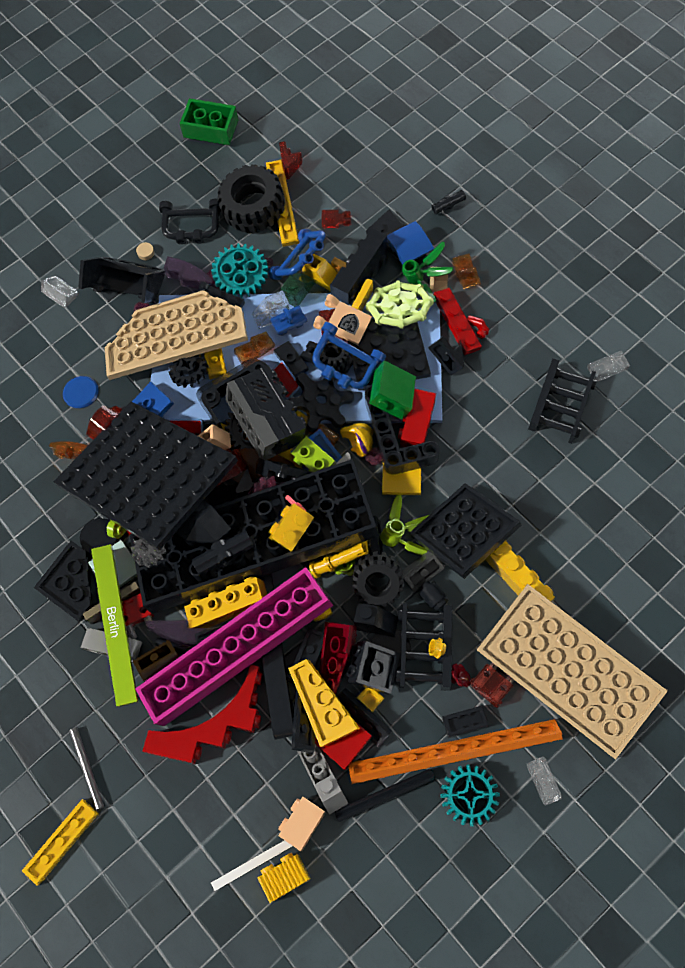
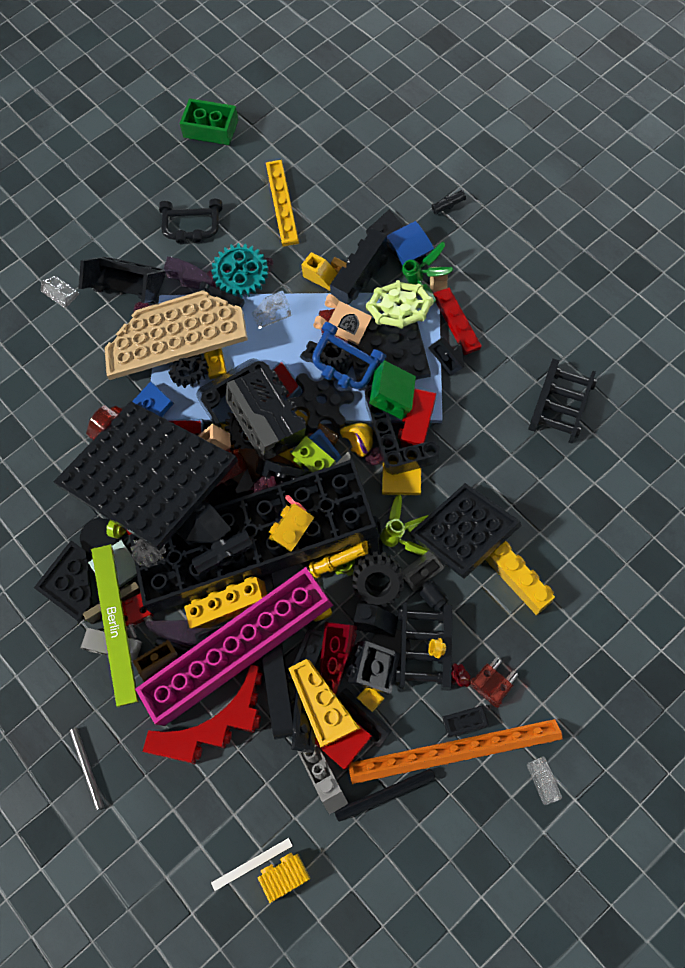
(60, 842): yellow tile -> none
(67, 449): clear orange slope -> none
(80, 392): blue piece -> none
(145, 251): tan tile -> none
(245, 182): black tyre -> none
(258, 346): clear orange slope -> none
(288, 320): blue hips -> none
(290, 161): clear red slope -> none
(291, 358): black plate -> none
(297, 288): clear green slope -> none
(301, 824): light nougat brick -> none
(304, 236): blue bar -> none
(332, 218): clear red plate -> none
(364, 295): yellow tile -> none
(455, 795): teal gear -> none
(465, 271): clear orange slope -> none
(480, 324): red arm -> none
(572, 671): tan plate -> none
(609, 365): clear plate -> none

